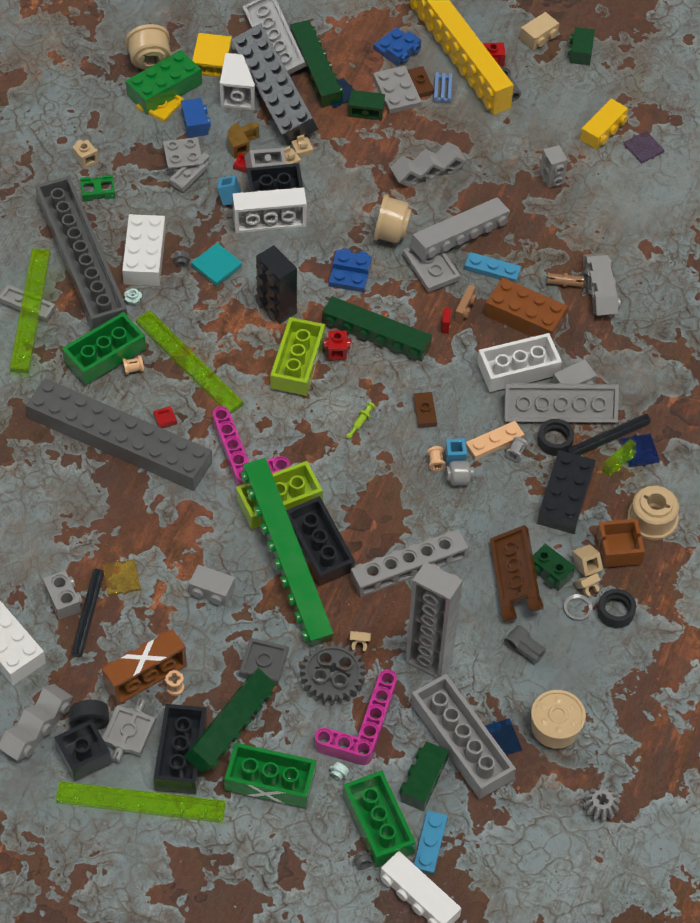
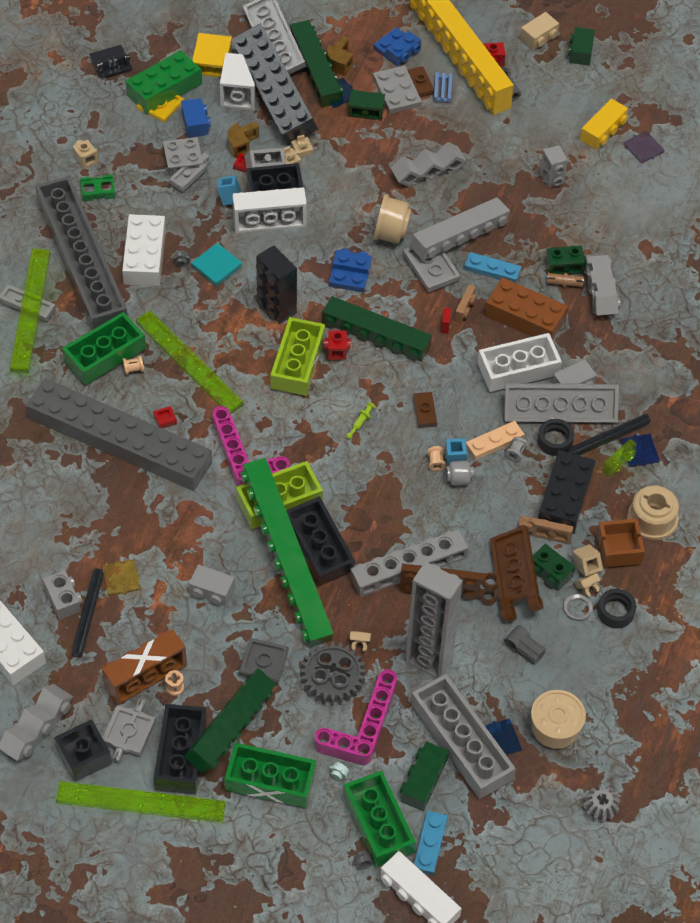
(87, 710): black tyre -> none
(111, 61): none -> black hinge
(132, 300): light aqua plate -> none
(148, 45): tan wheel -> none
(340, 57): none -> pearl gold brick
(470, 583): none -> reddish brown hinge
(547, 529): none -> medium nougat hinge
(565, 260): none -> dark green brick

